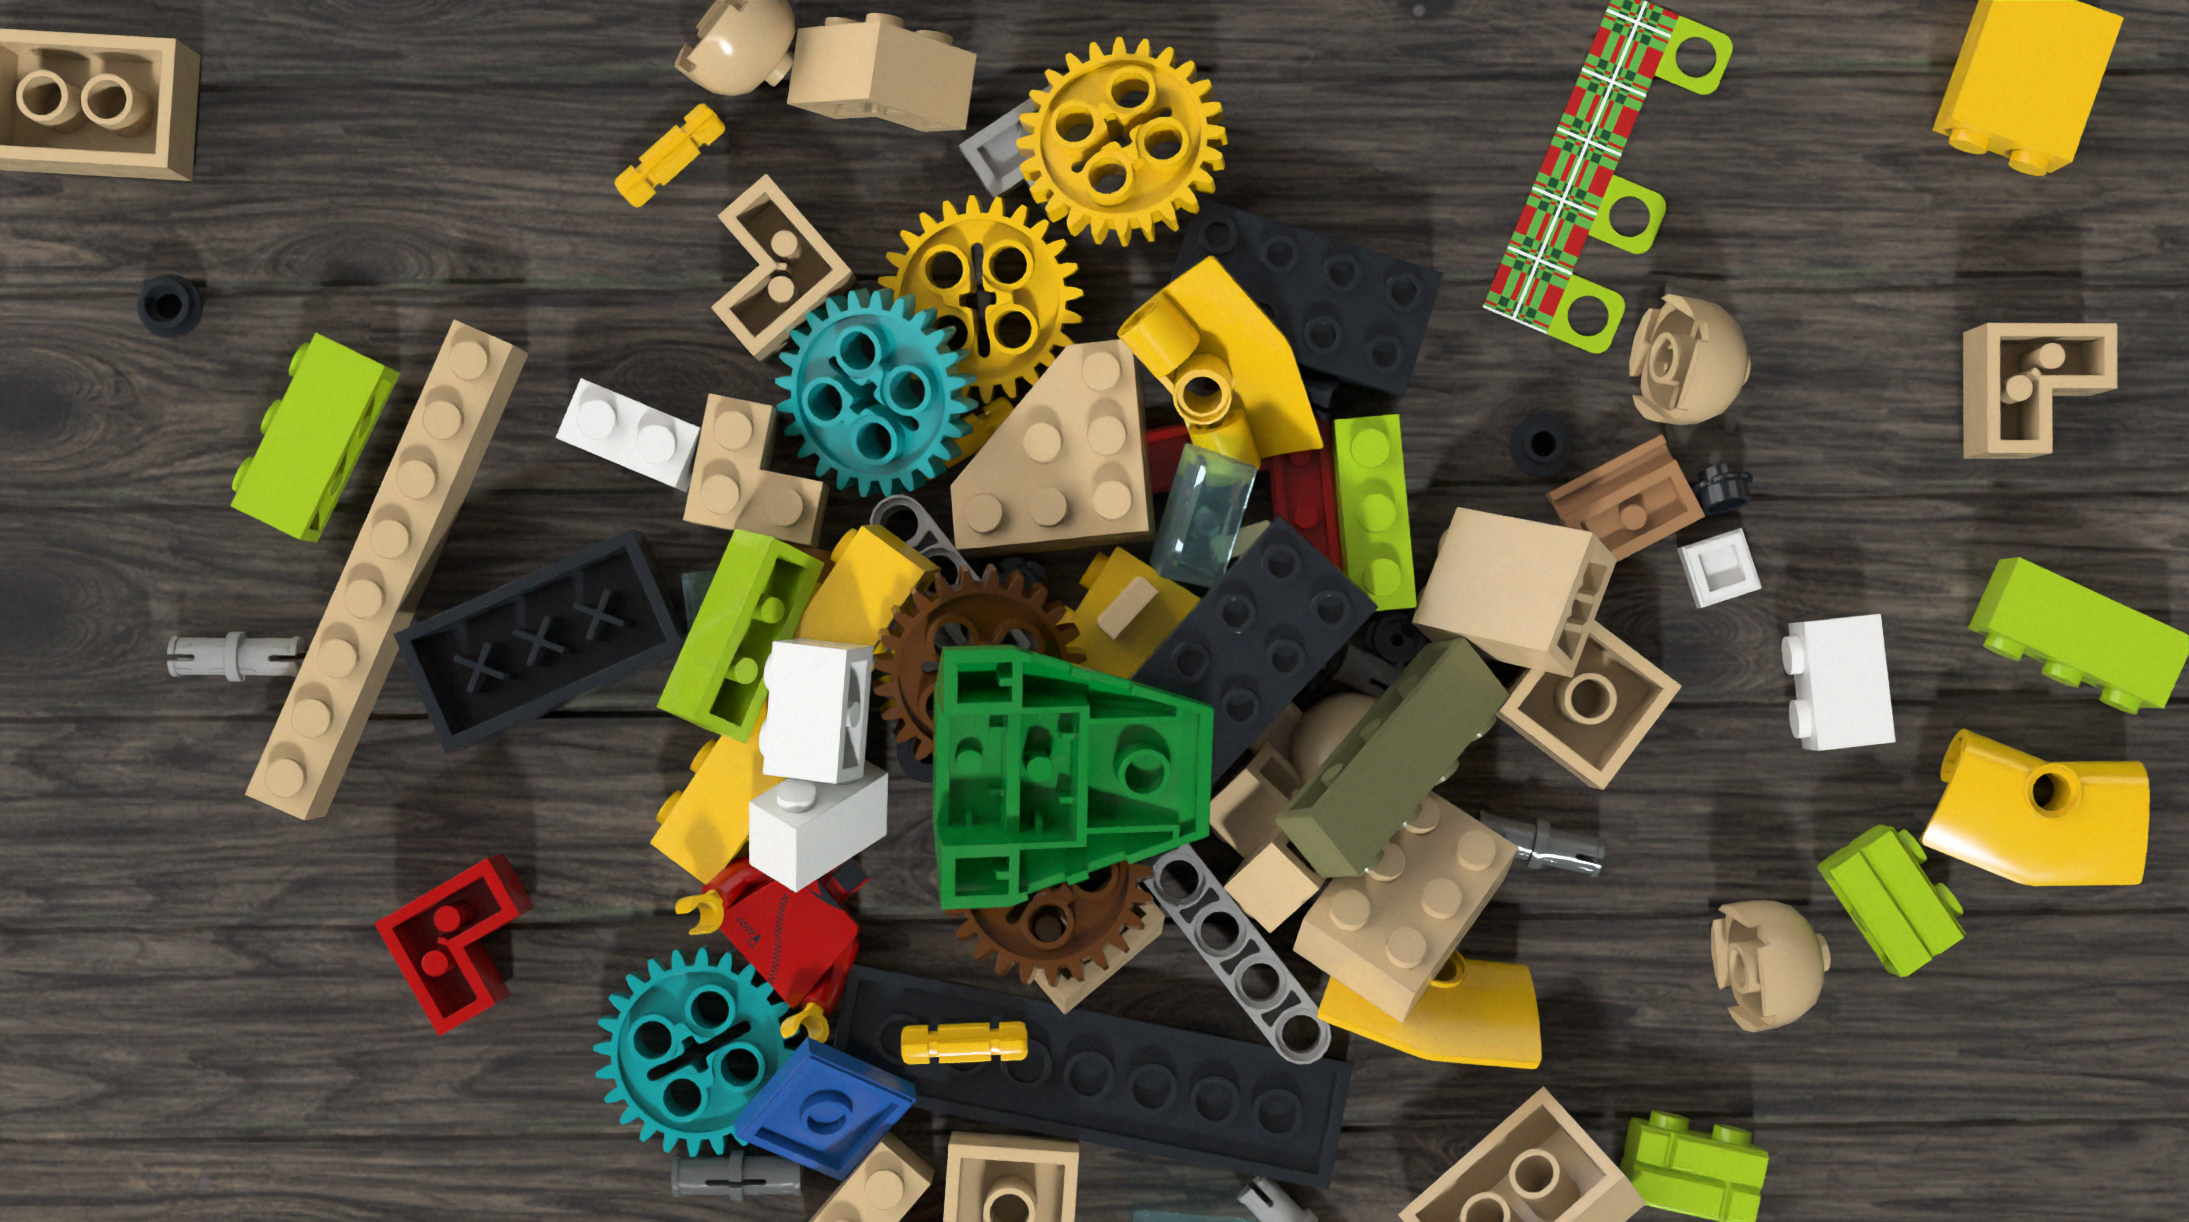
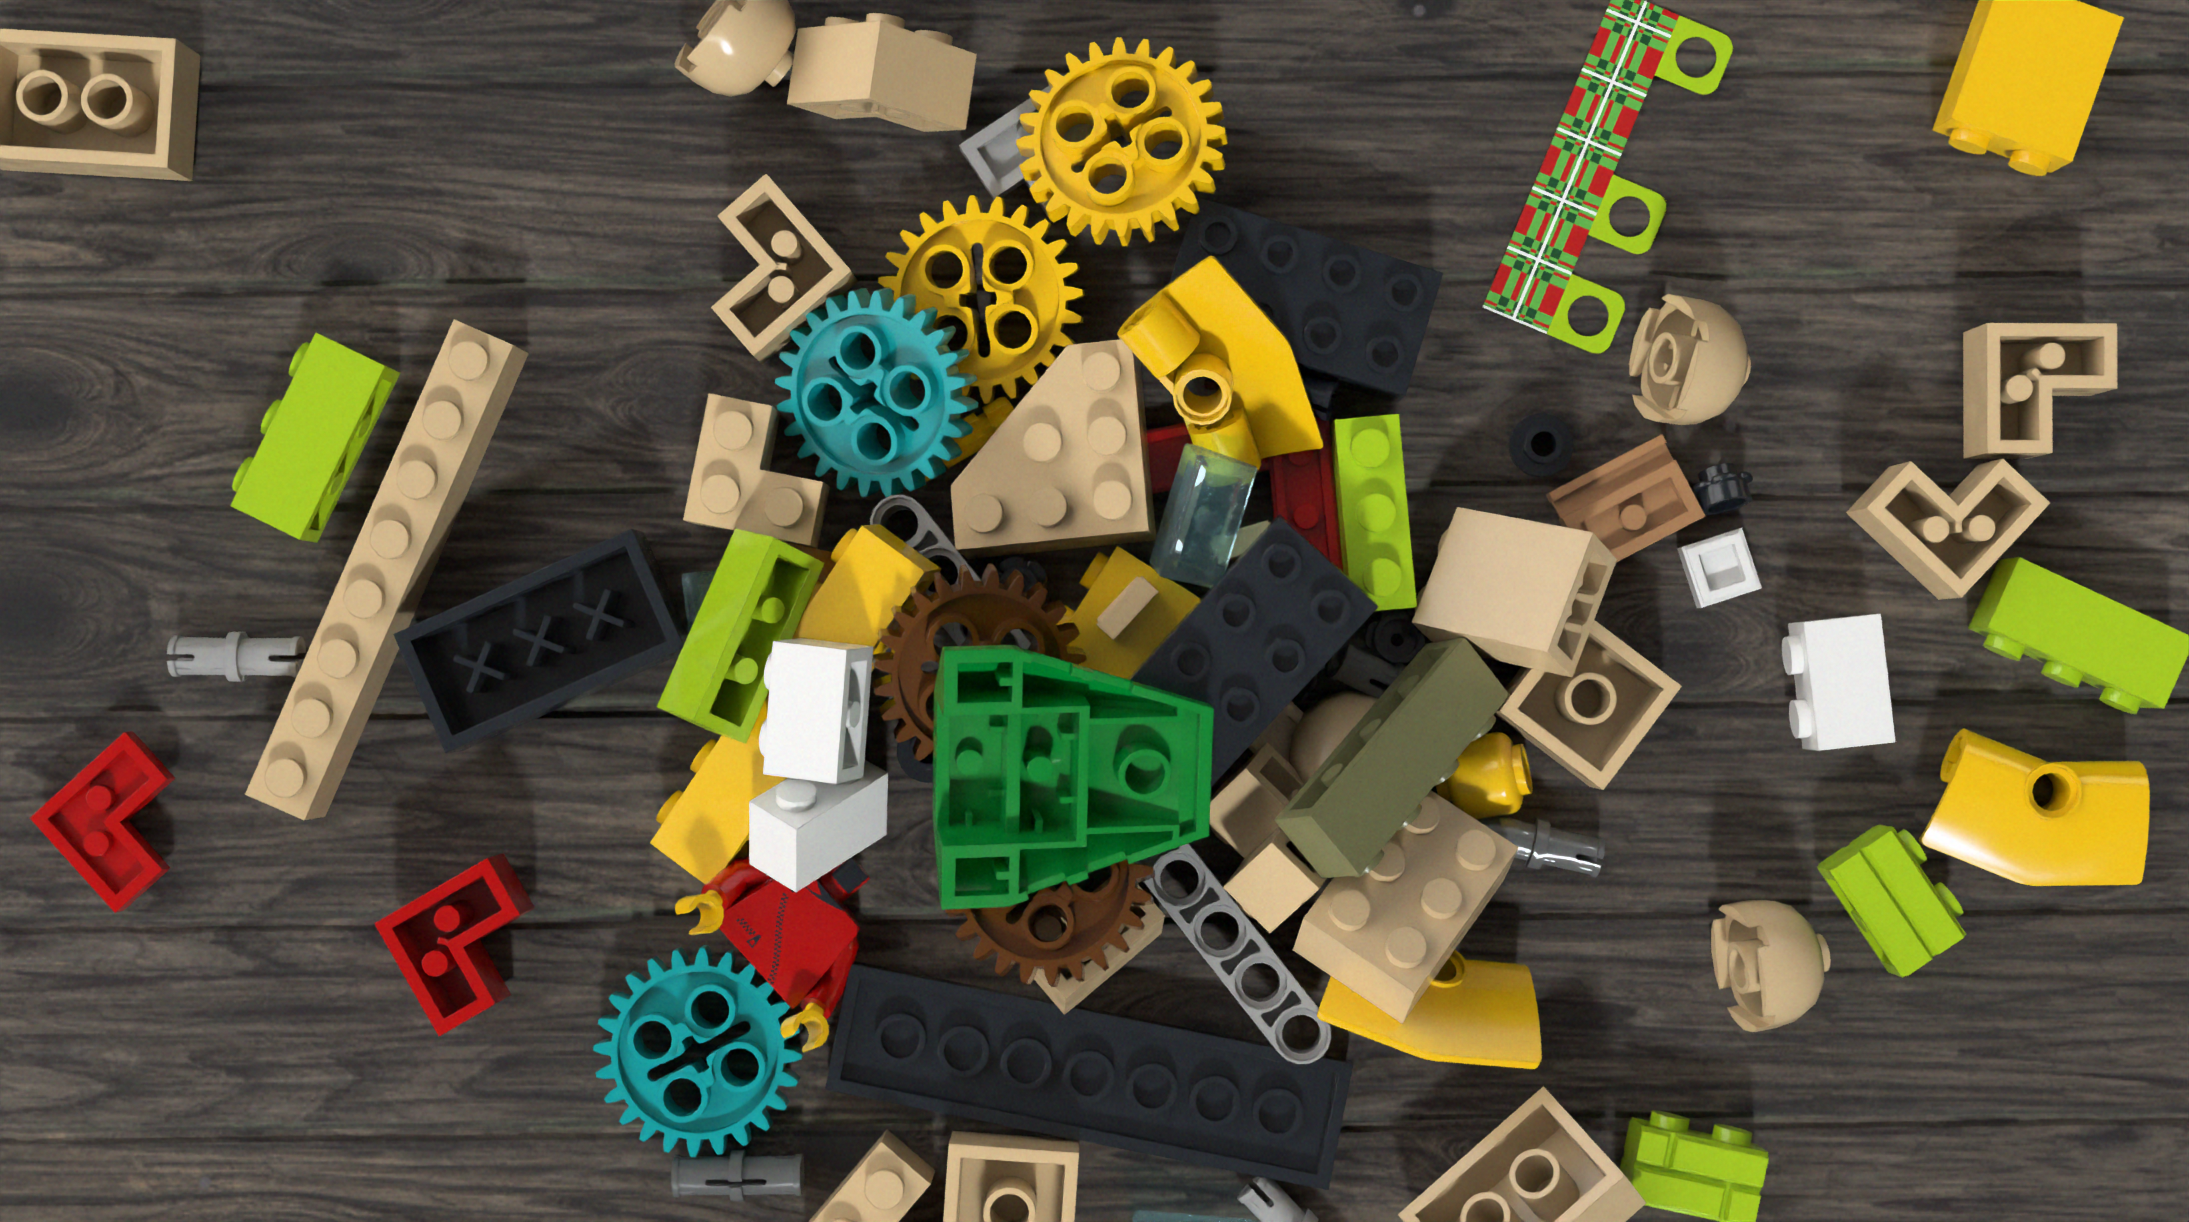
(93, 826): none -> red plate
(152, 301): black plate -> none
(631, 434): white brick -> none
(669, 155): yellow axle -> none
(825, 1109): blue tile -> none
(964, 1042): yellow axle -> none
(1489, 777): none -> yellow head
(1945, 537): none -> tan brick

